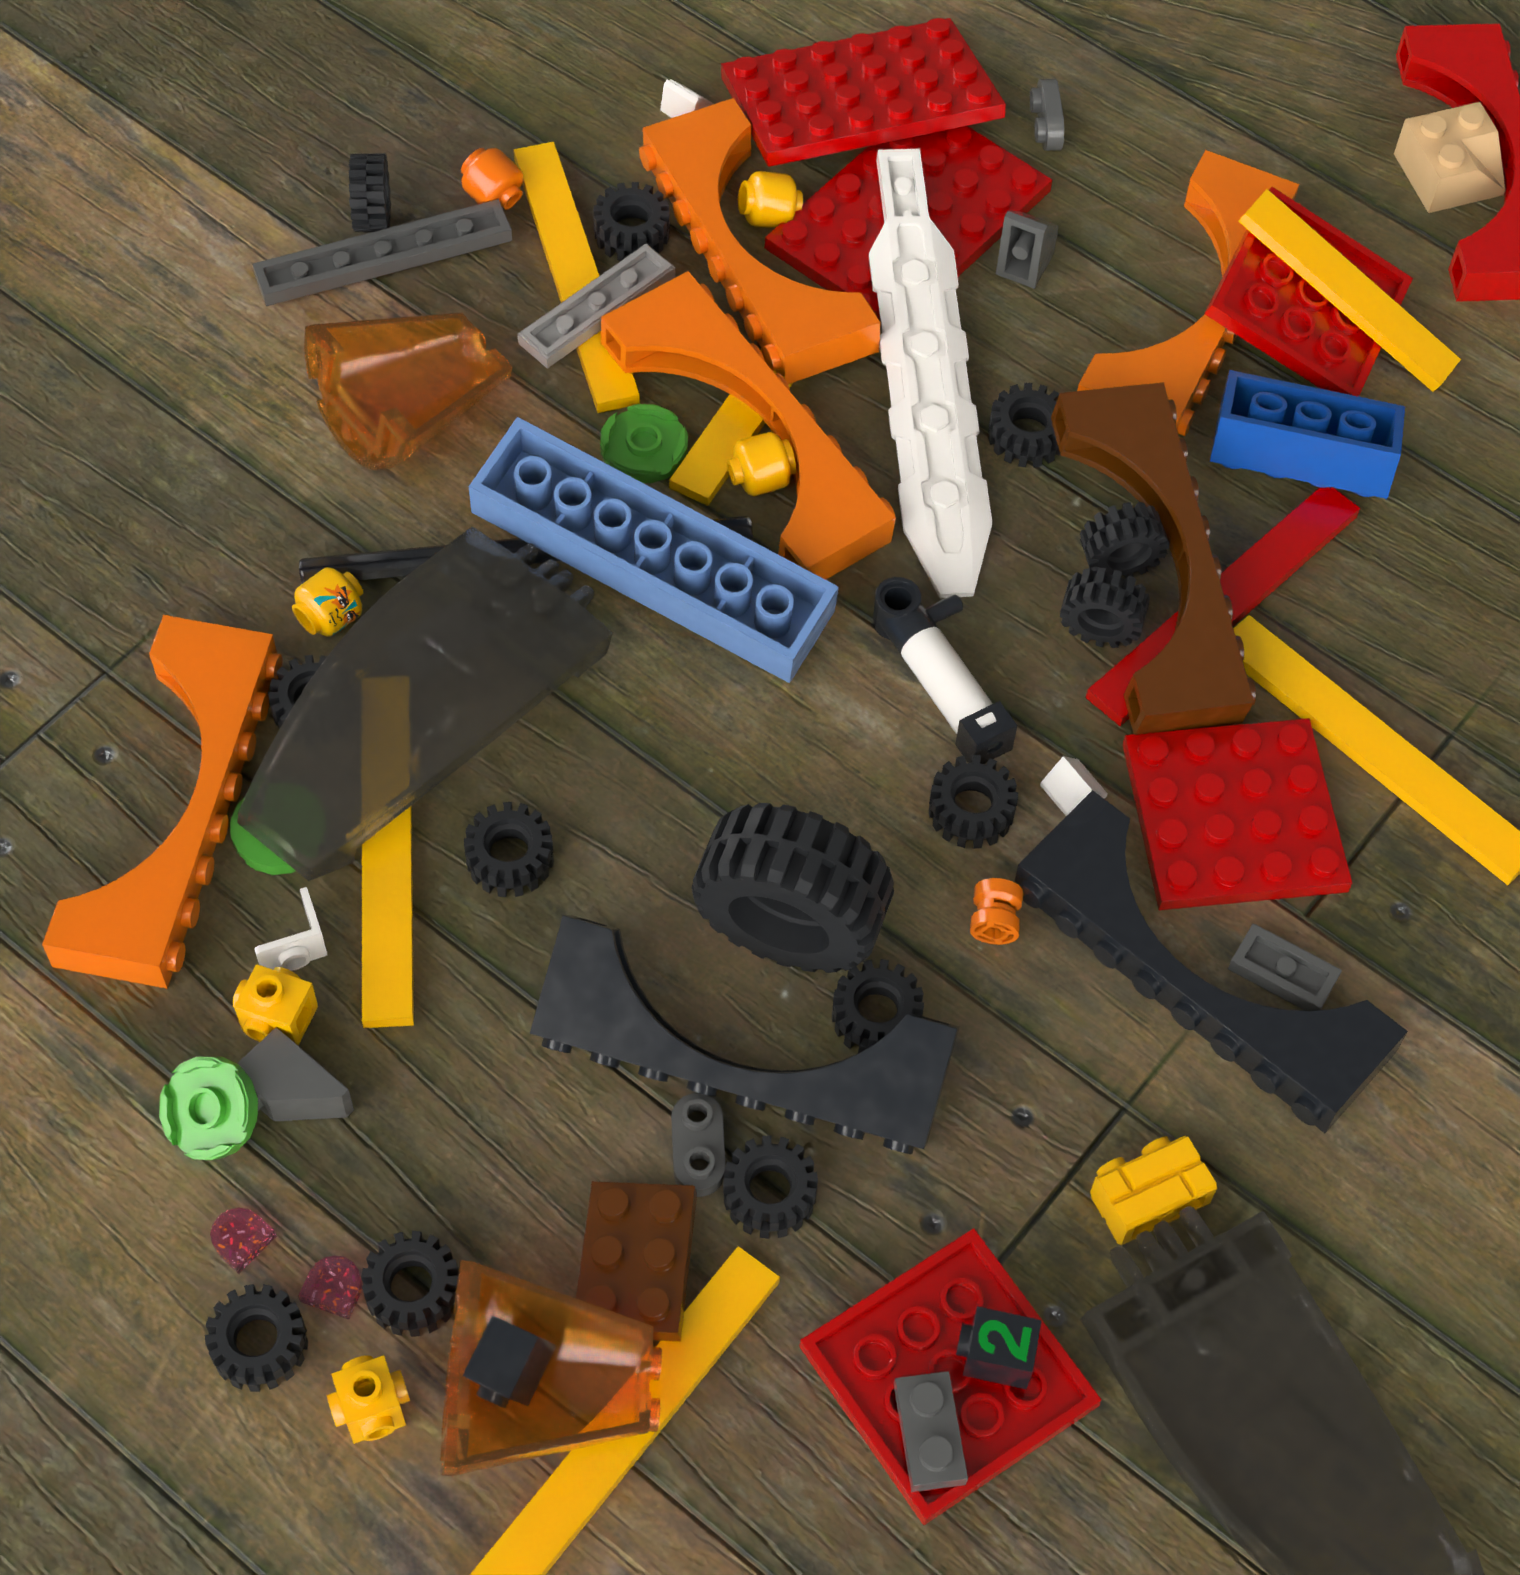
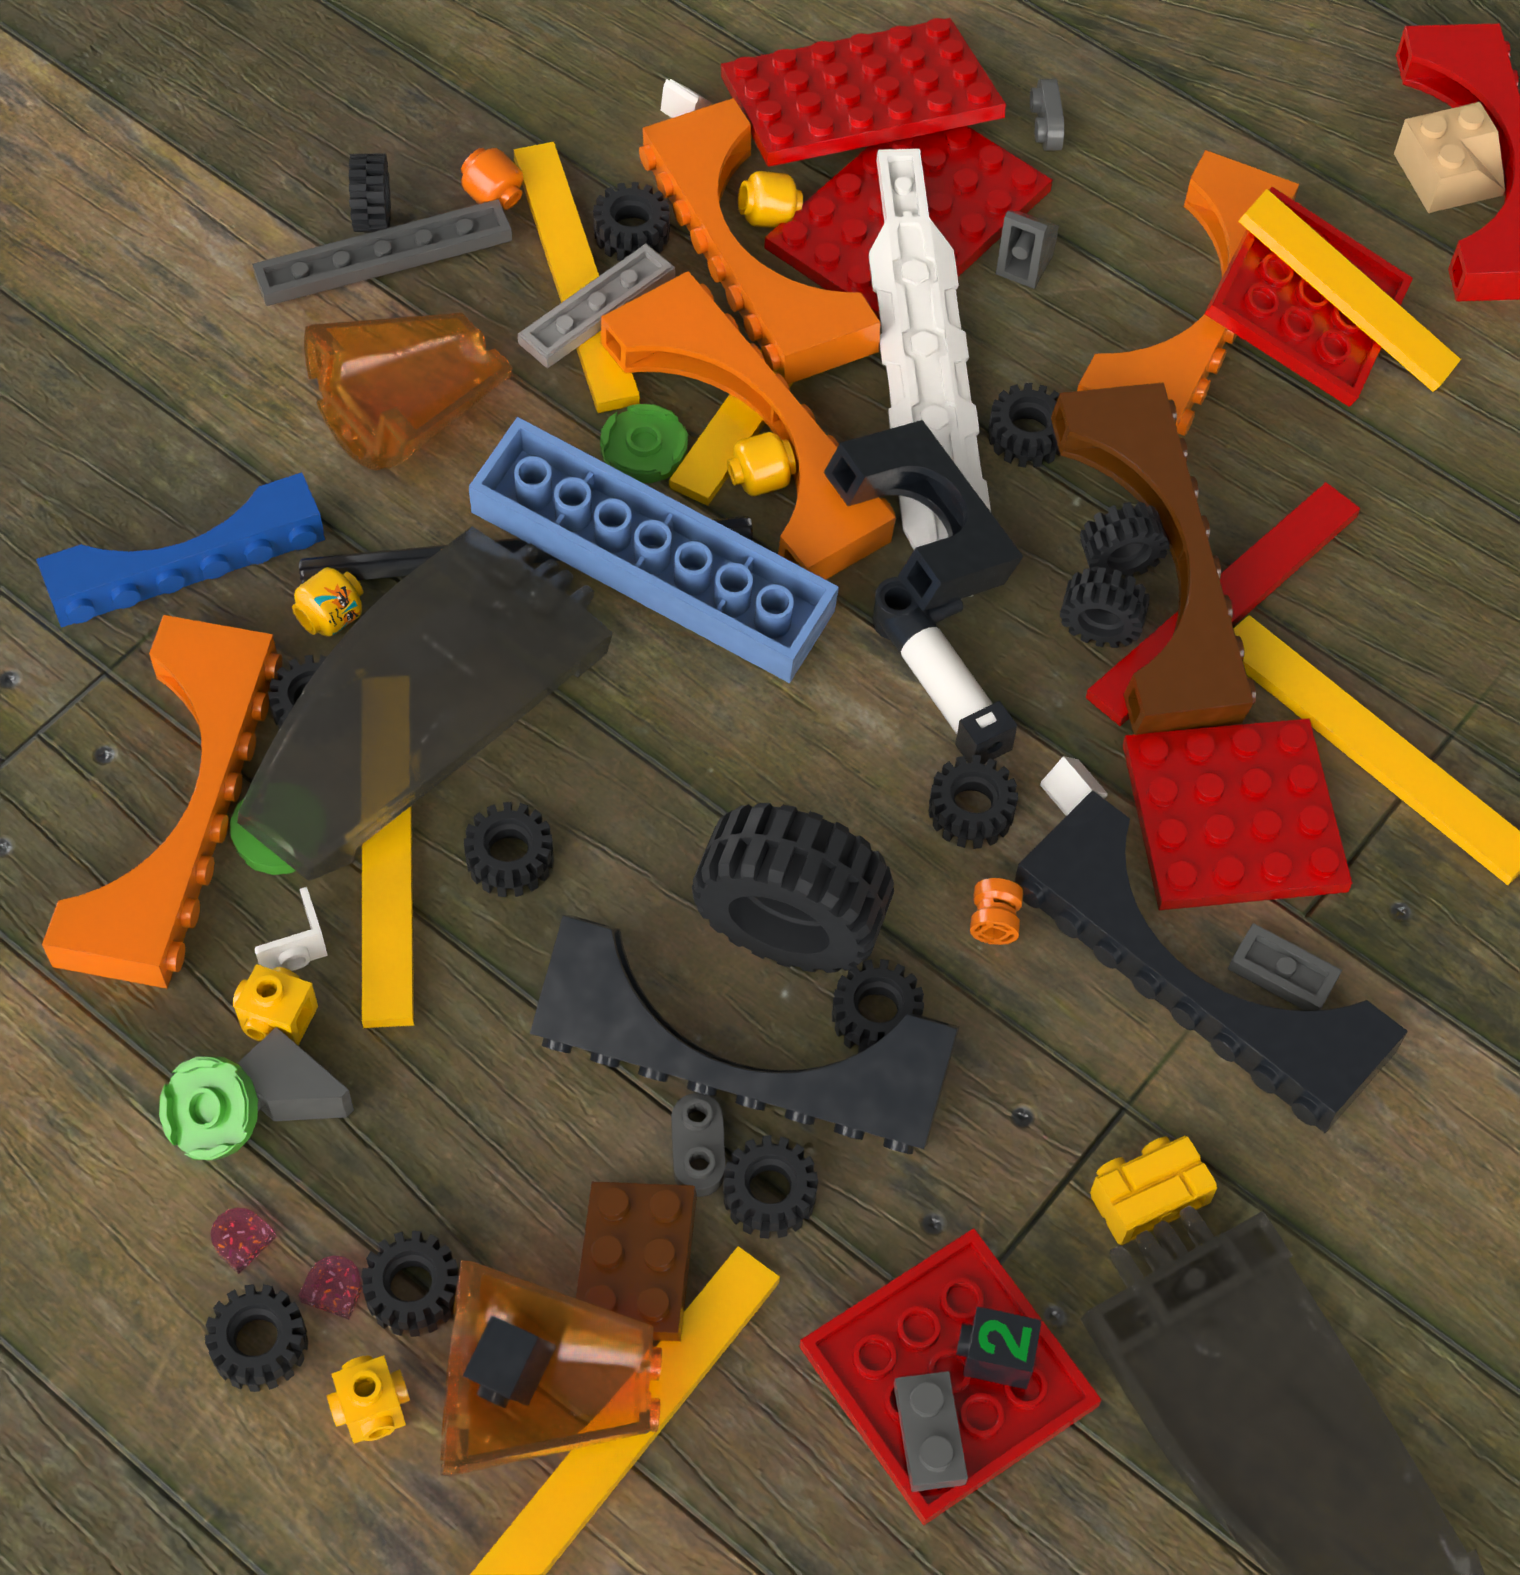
(97, 581): none -> blue arch
(916, 466): none -> black arch
(1308, 434): blue brick -> none

